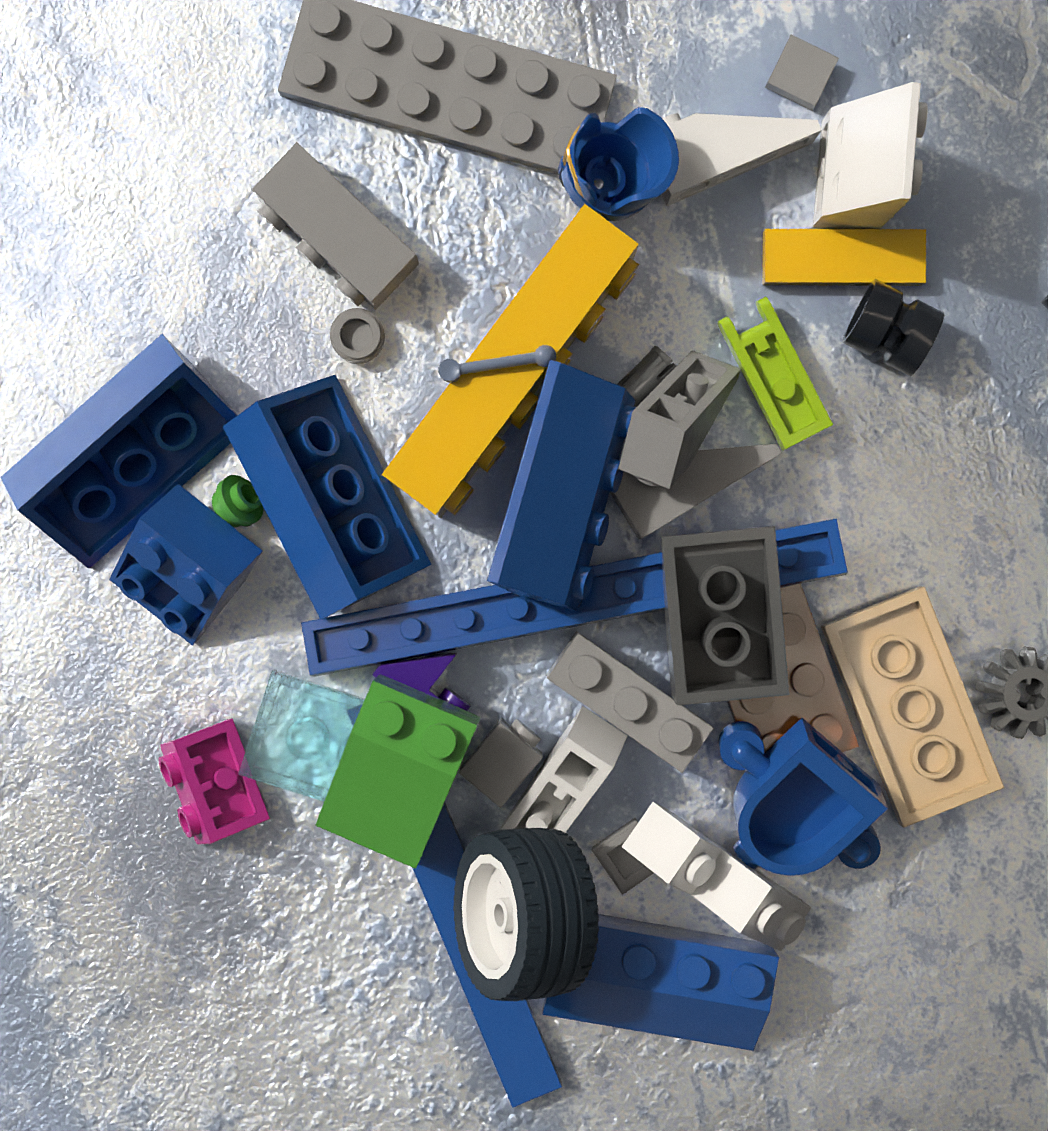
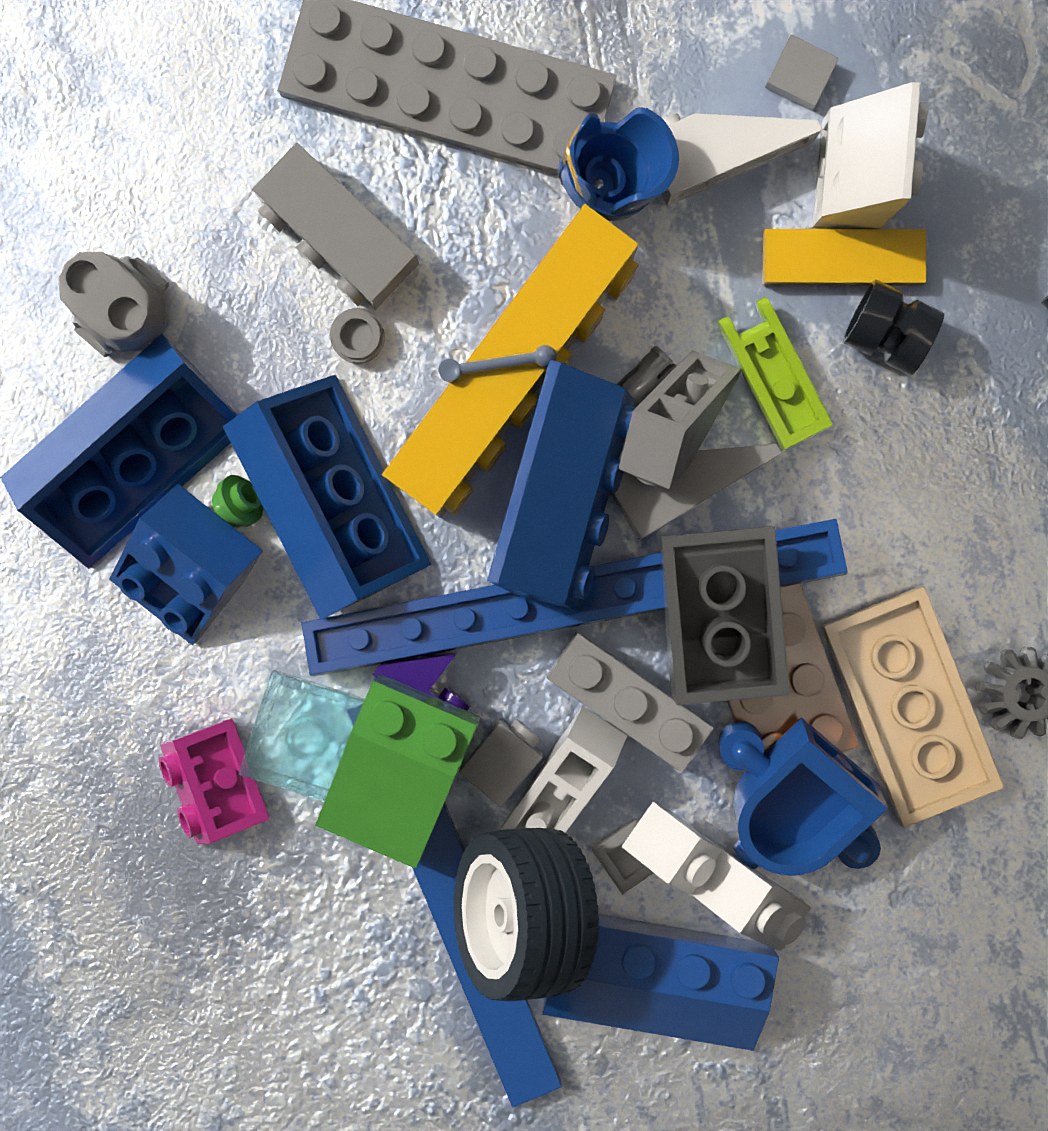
(113, 300): none -> light grey piece

